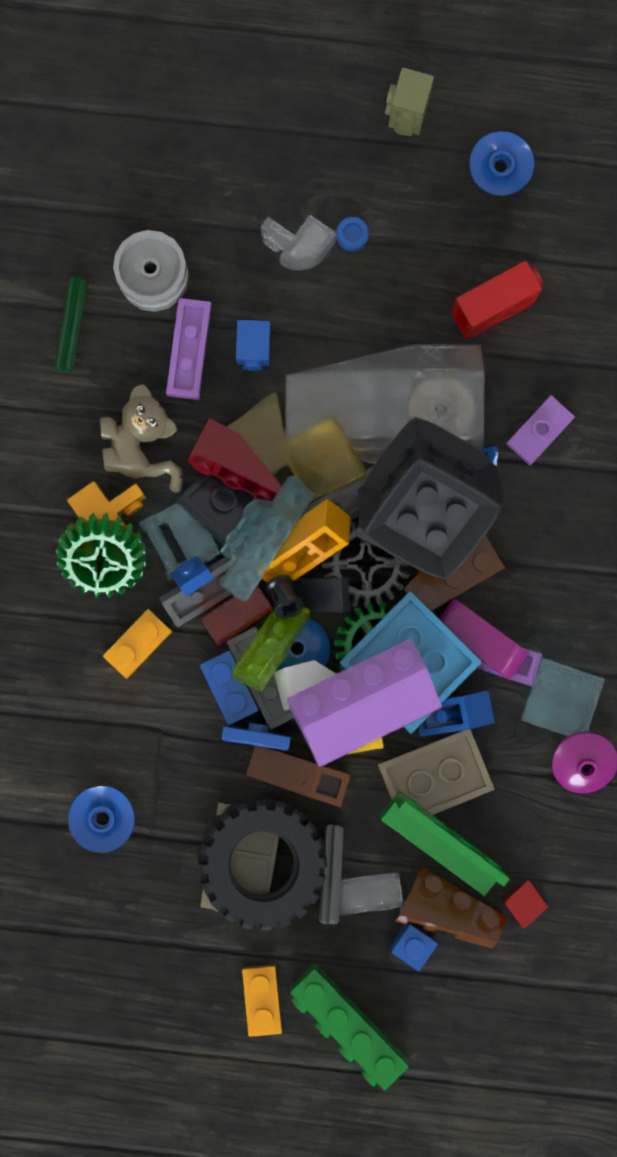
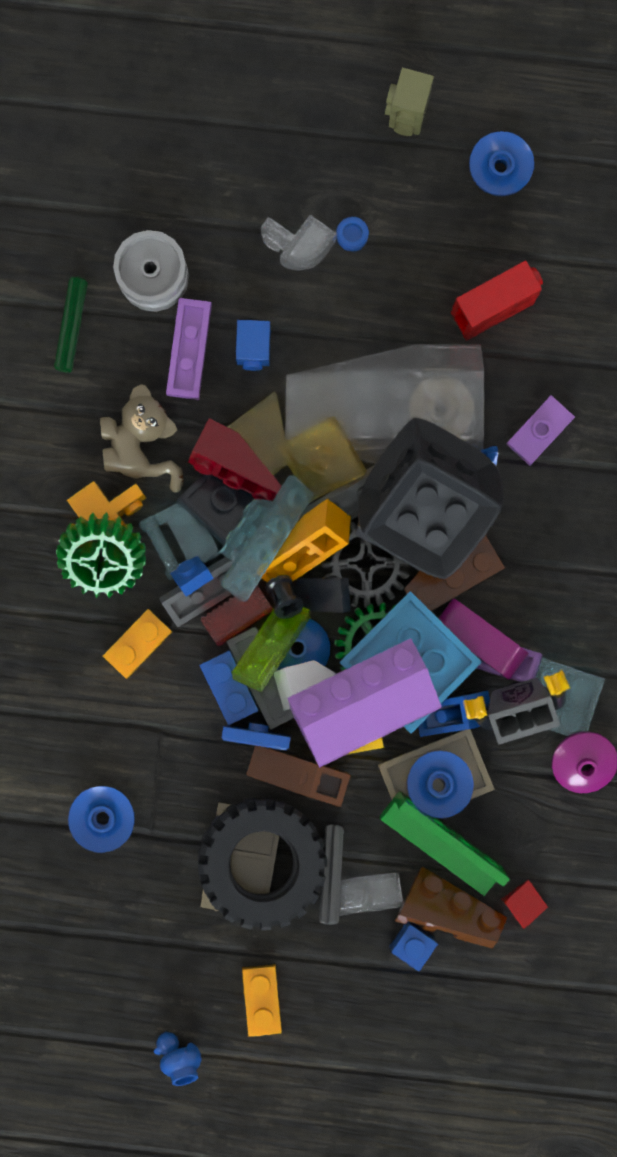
(178, 1063): none -> blue animal
(349, 1026): green brick -> none
(456, 779): none -> blue dish
(520, 707): none -> dark grey torso

